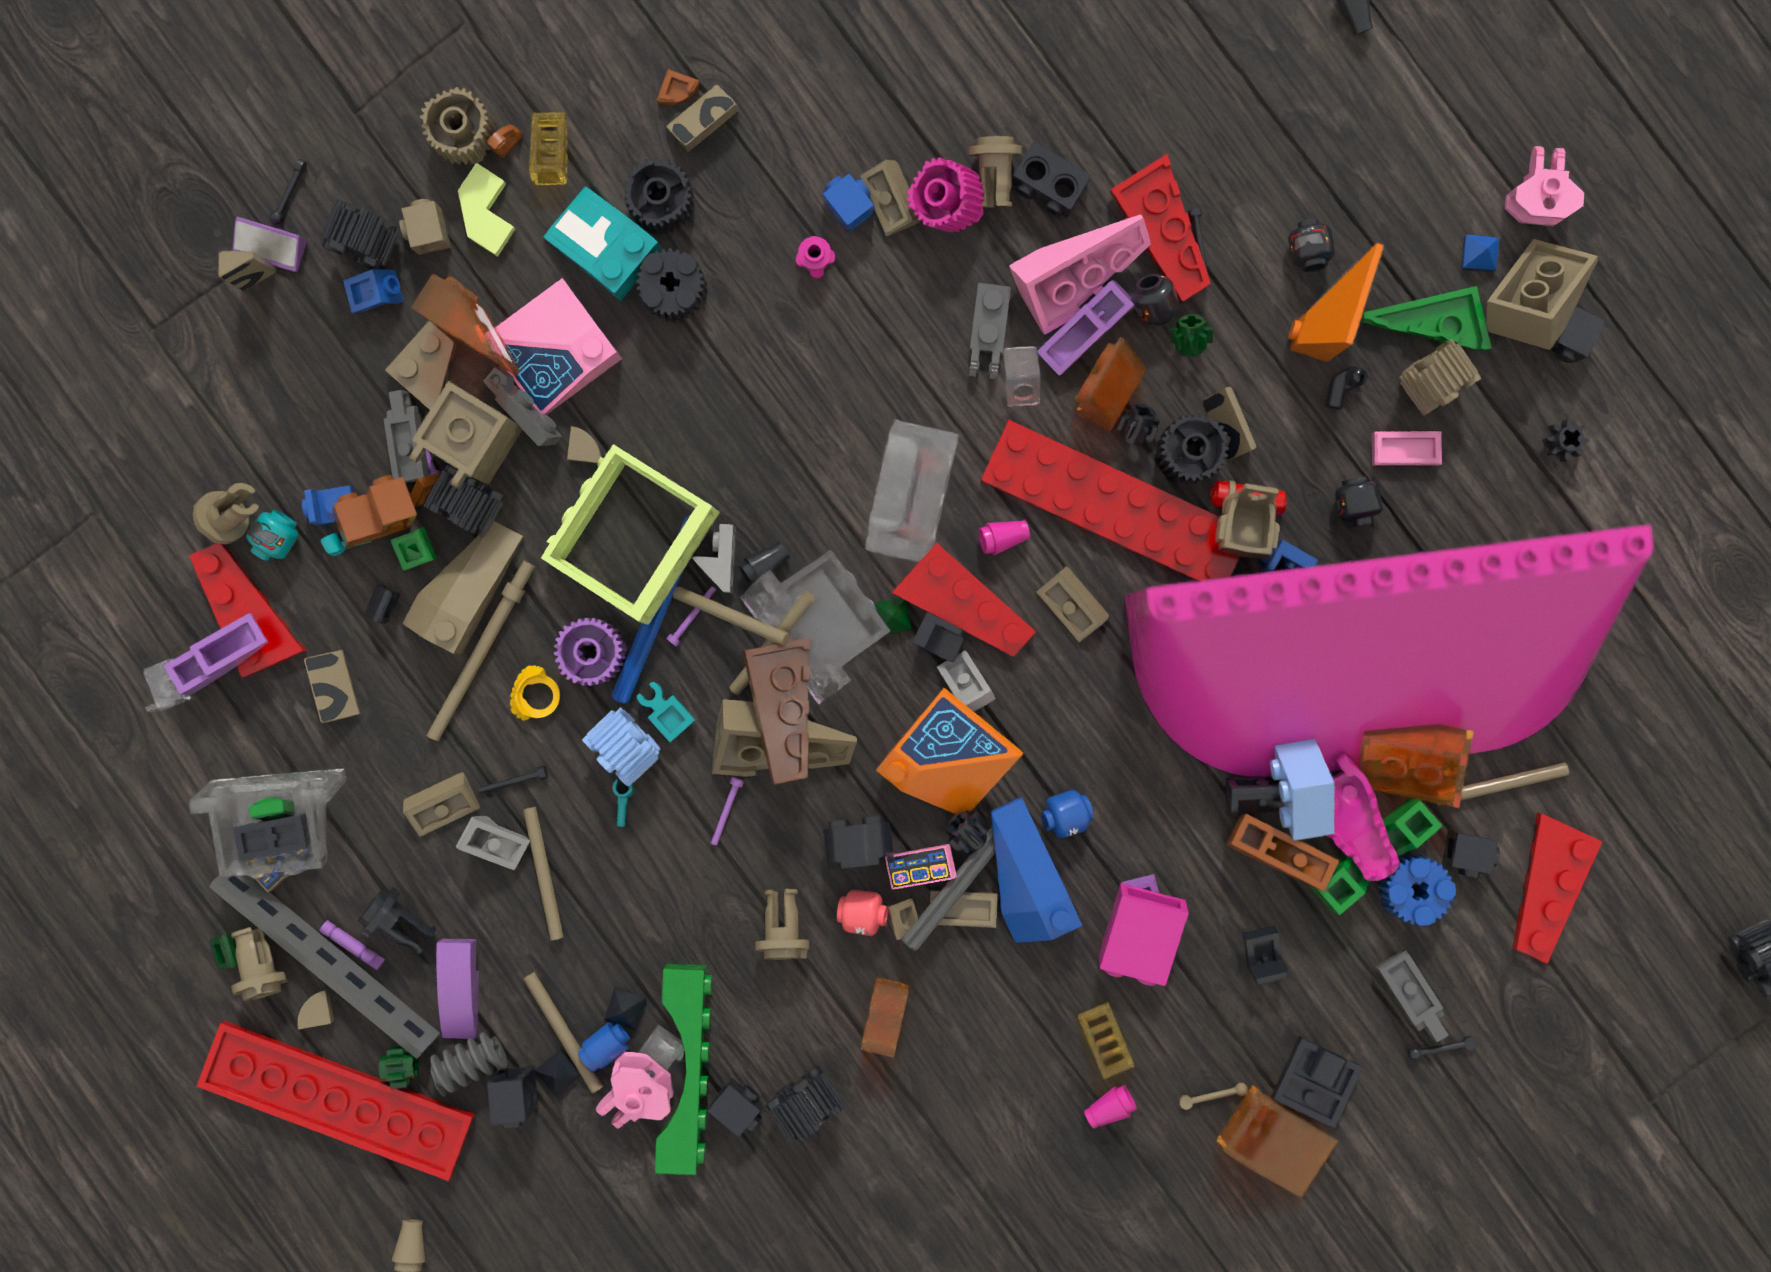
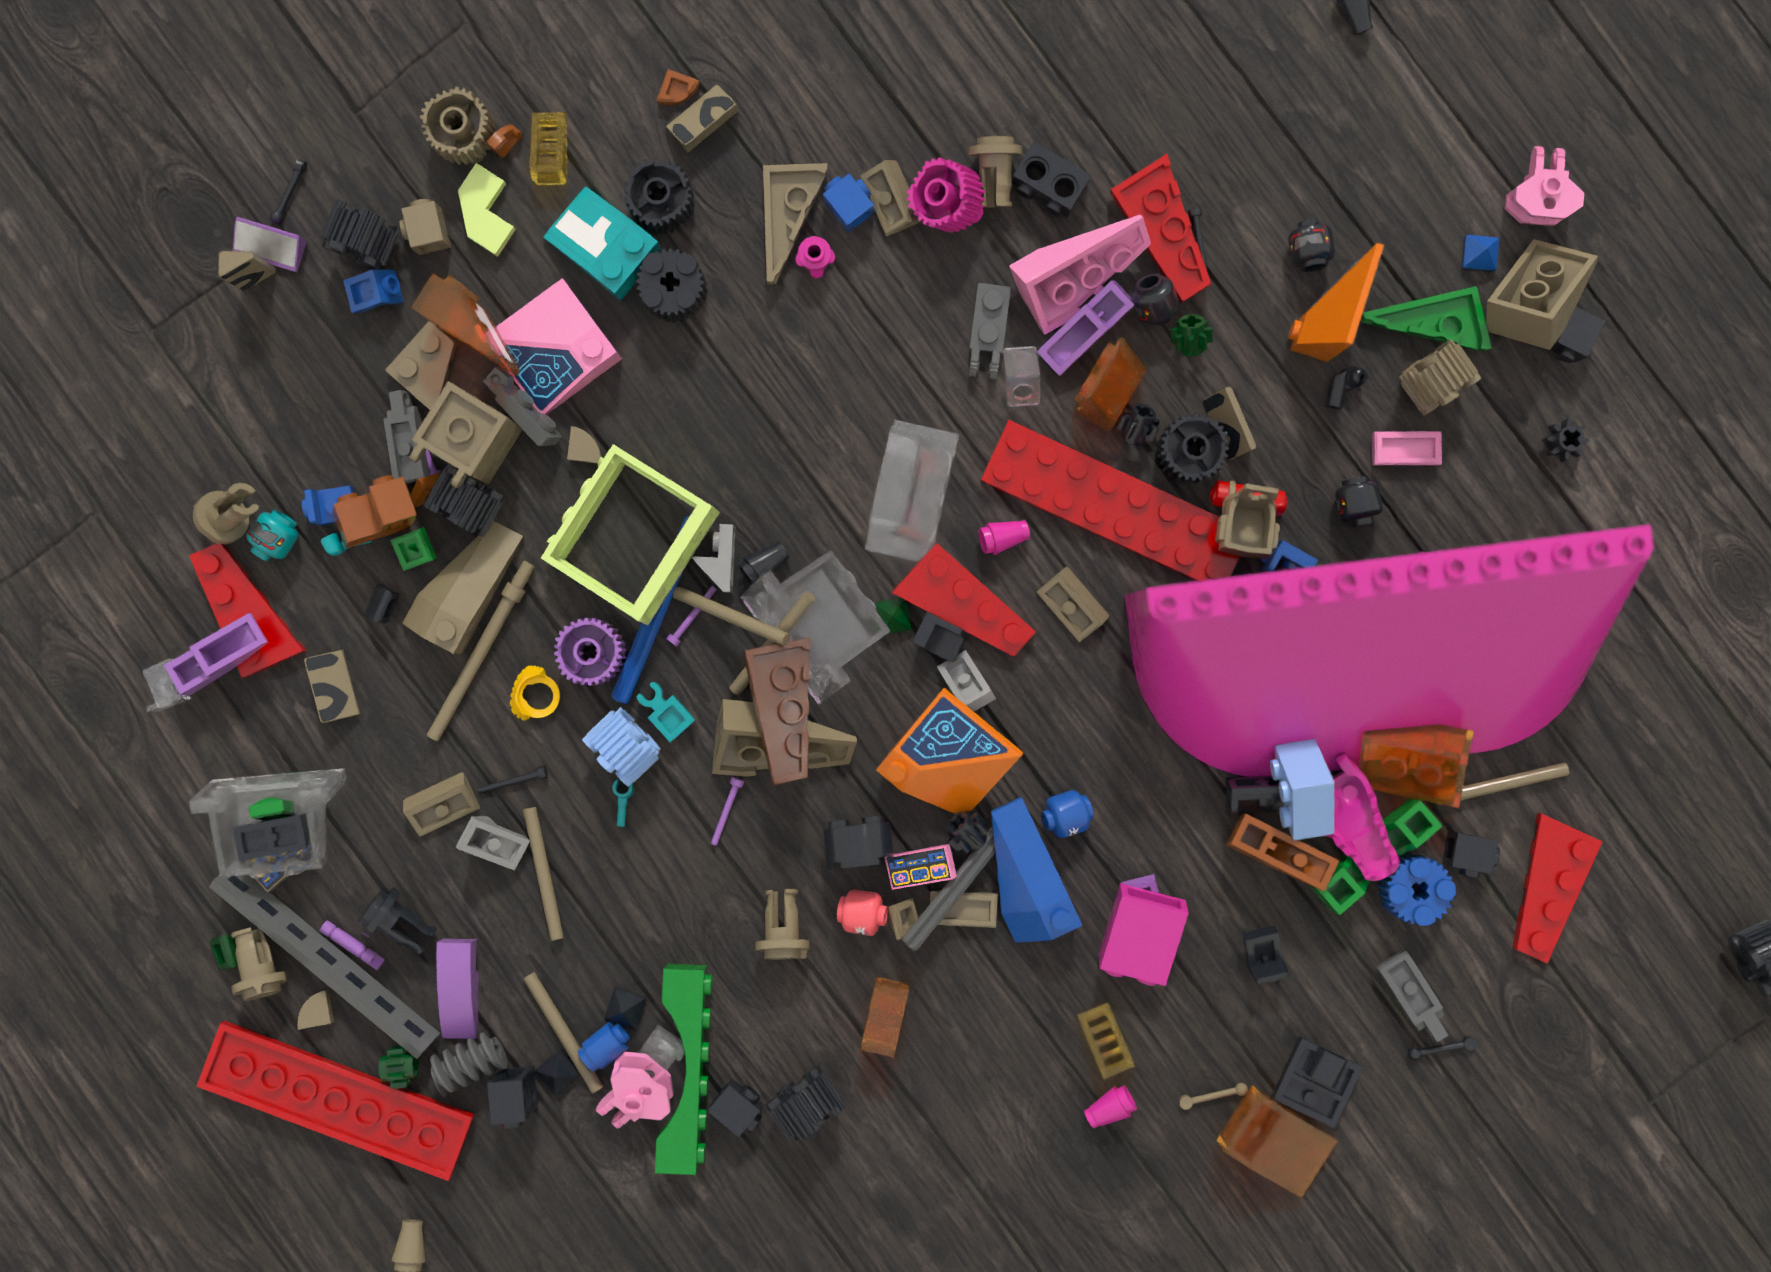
(787, 202): none -> dark tan wing

